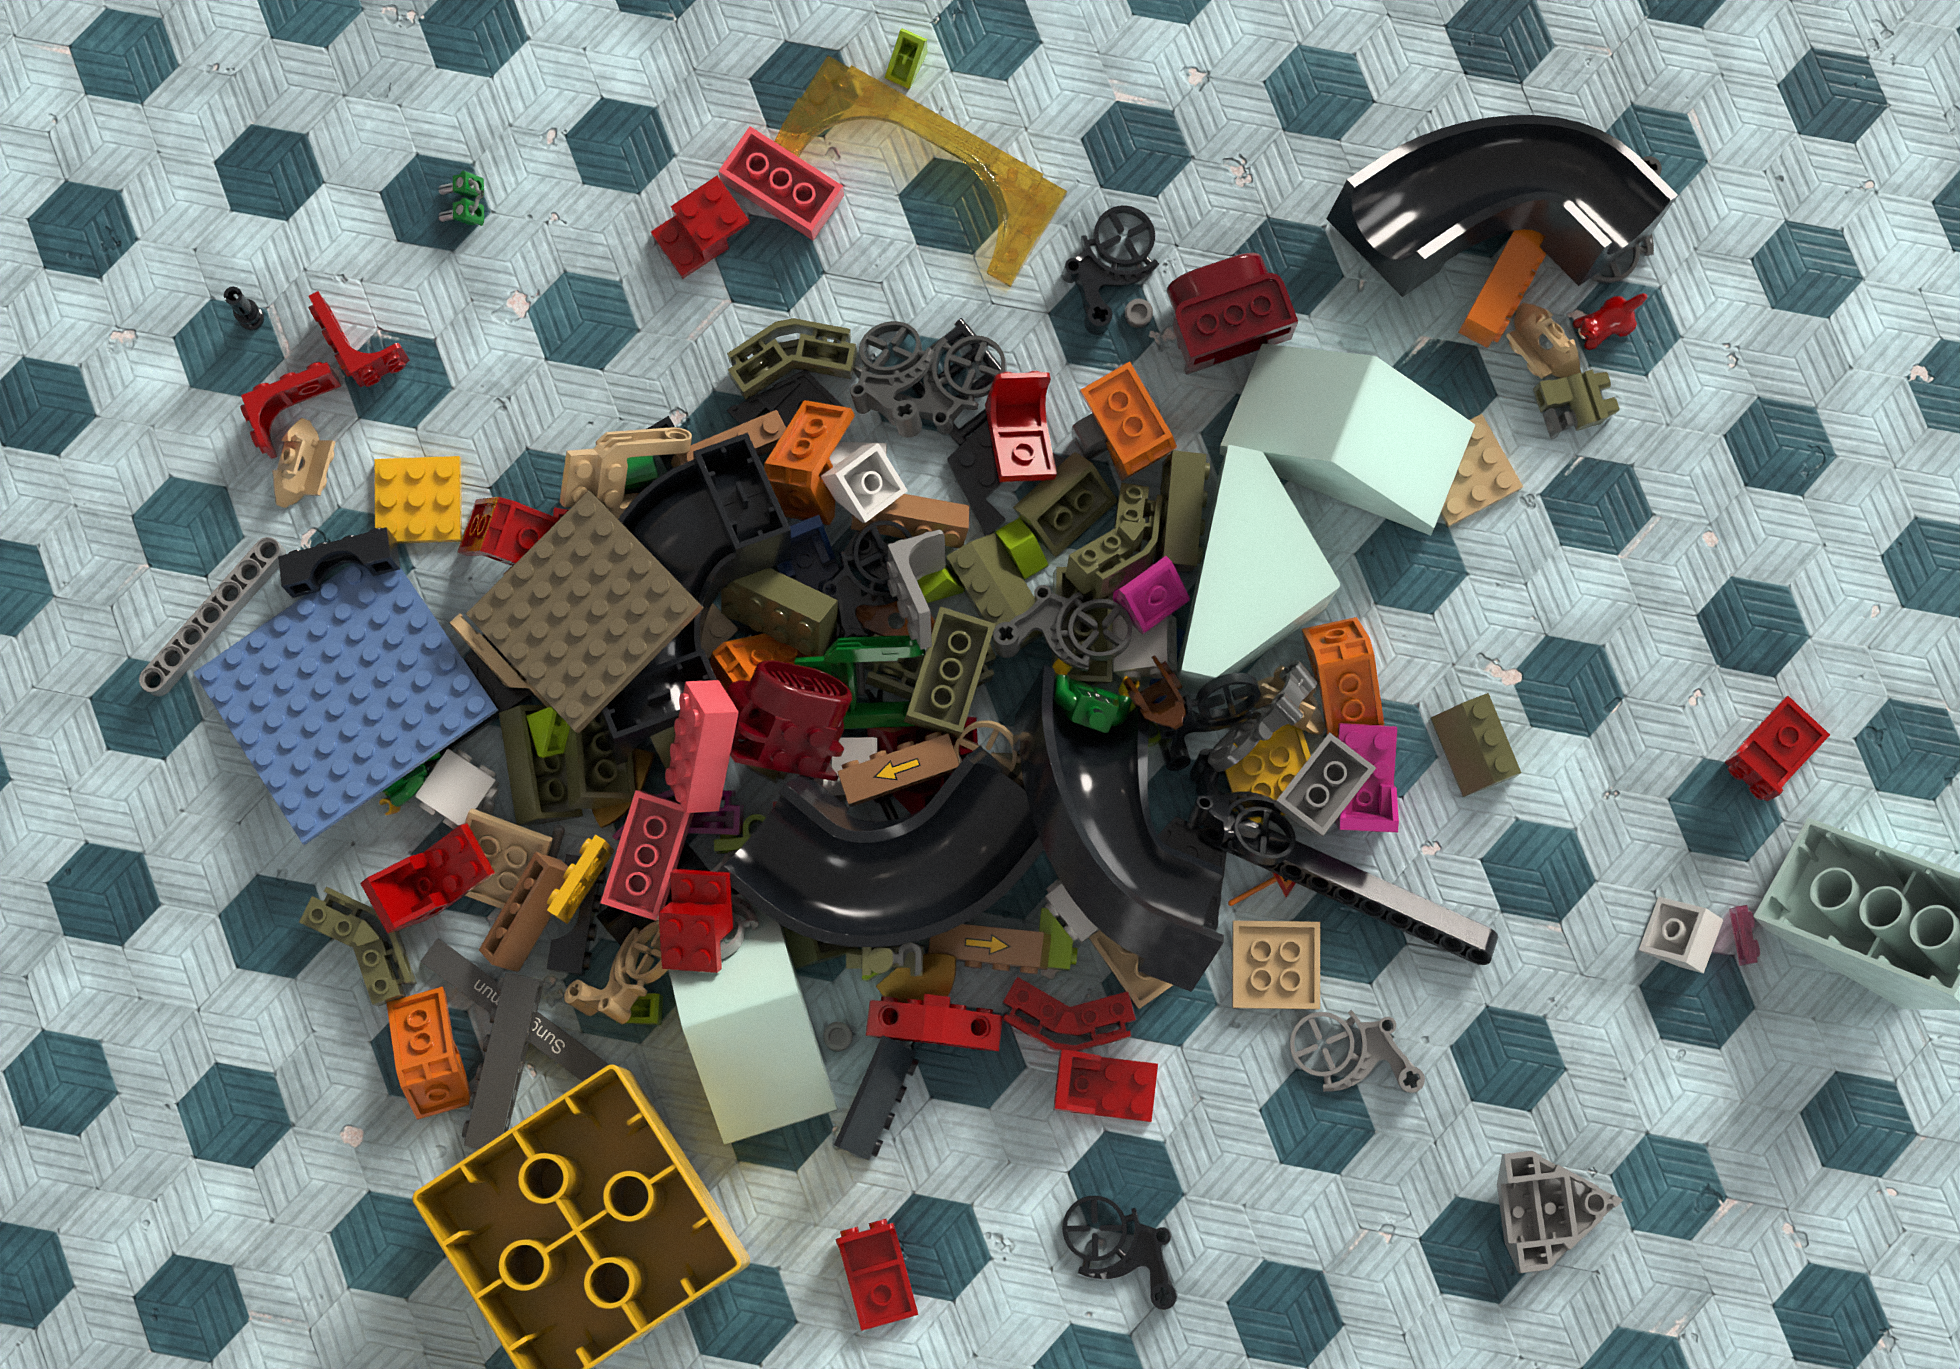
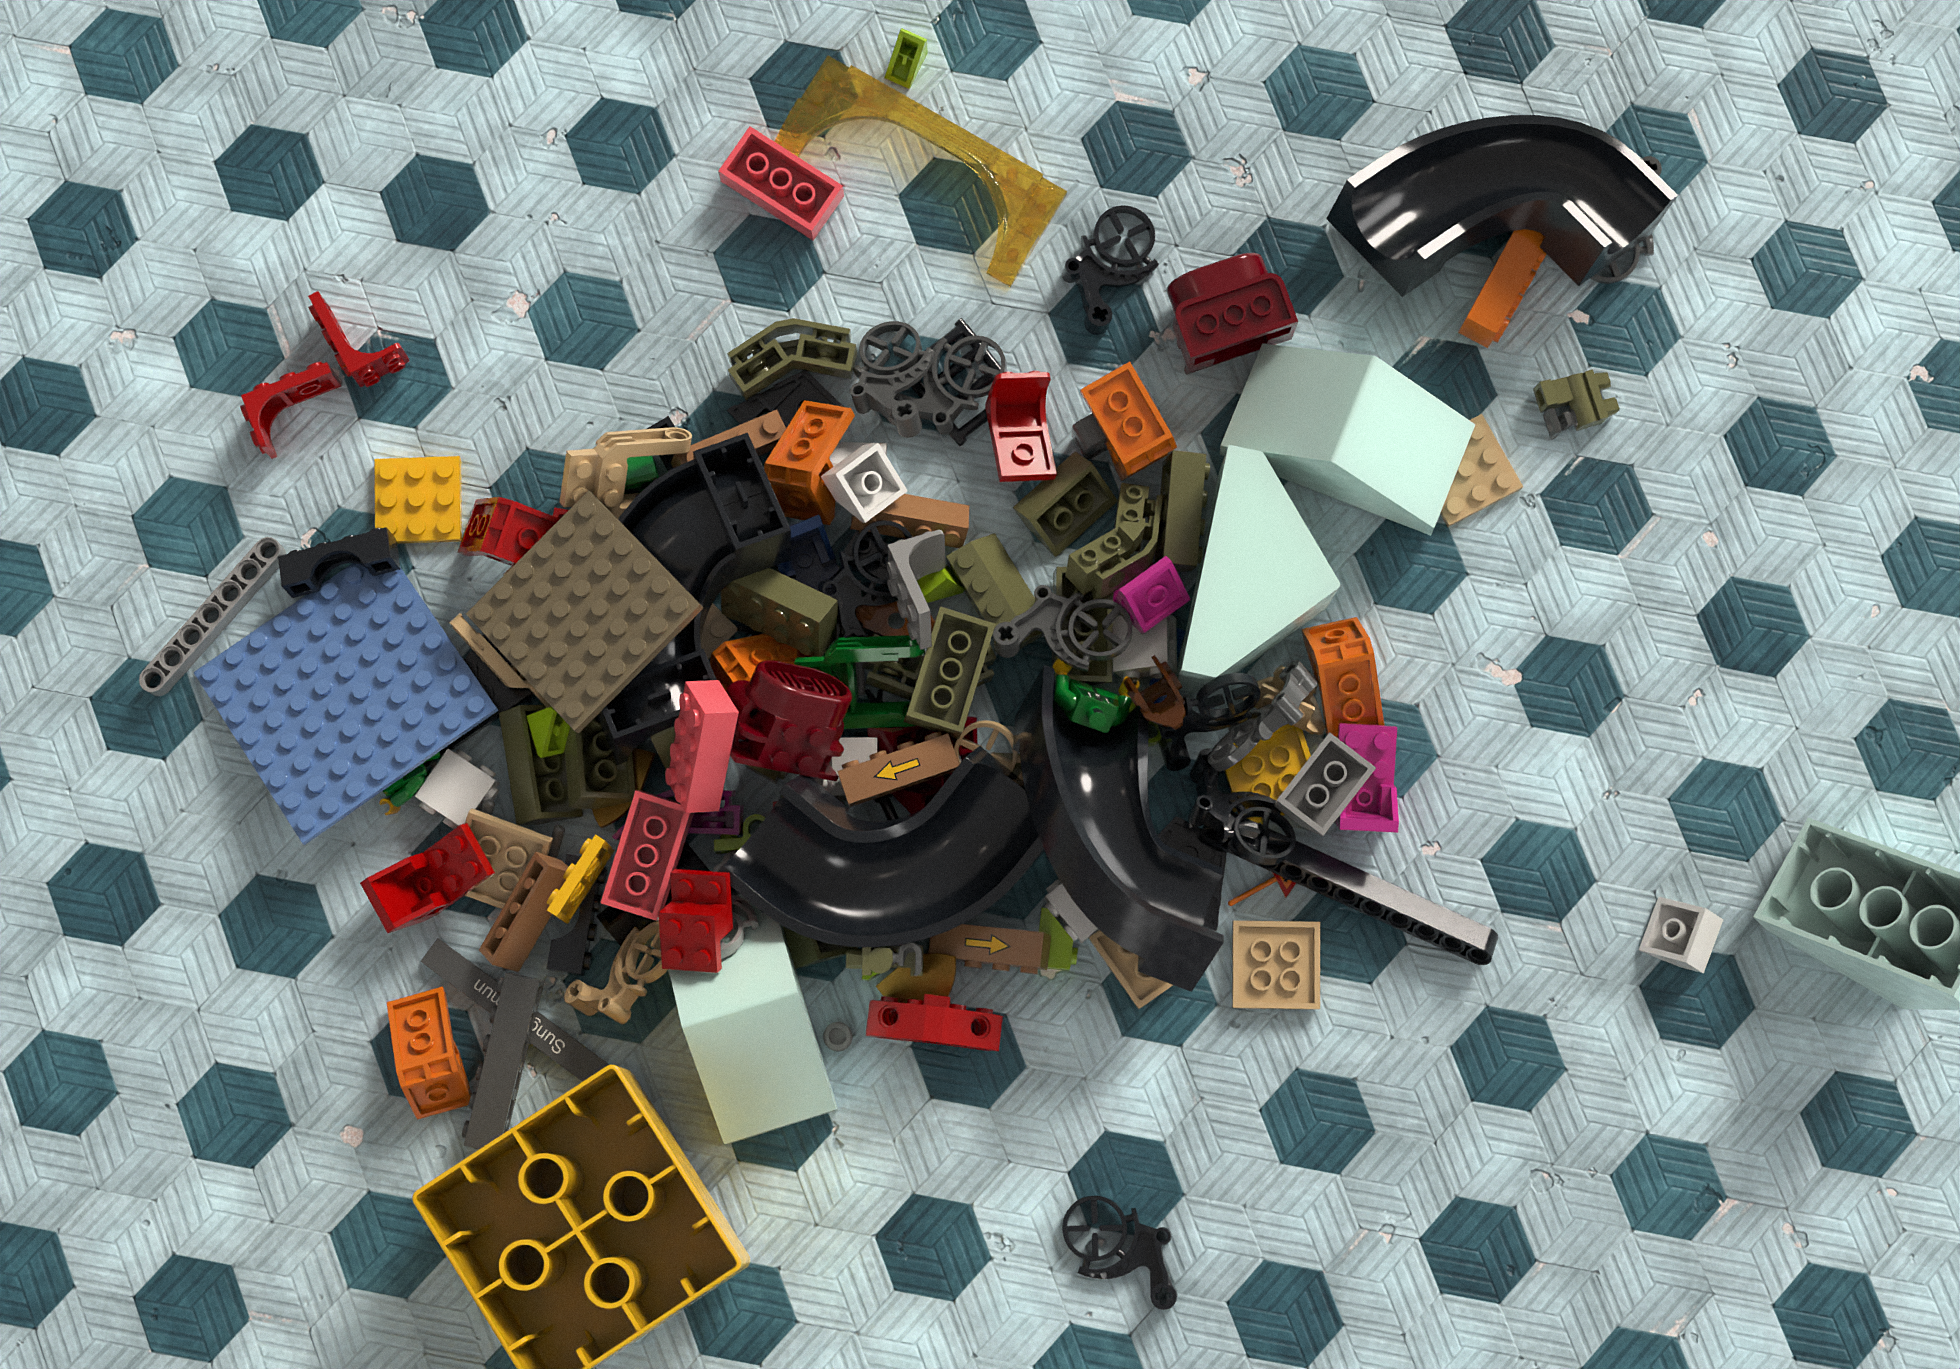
(243, 307): black pin -> none
(311, 479): tan piece -> none
(370, 949): olive brick -> none
(465, 210): green piece -> none
(647, 1010): lime slope -> none
(700, 227): red bracket -> none
(876, 1098): black slope -> none
(877, 1274): red bracket -> none
(978, 476): black wing -> none
(1022, 548): lime slope -> none
(1067, 1020): red brick -> none
(1105, 1086): red bracket -> none
(1138, 313): light grey tile -> none
(1376, 1046): light grey piece -> none
(1475, 745): olive slope -> none
(1530, 324): tan piece -> none
(1546, 1209): light grey wedge -> none
(1614, 317): red animal -> none
(1742, 925): clear pink plate -> none
(1776, 749): red bracket -> none

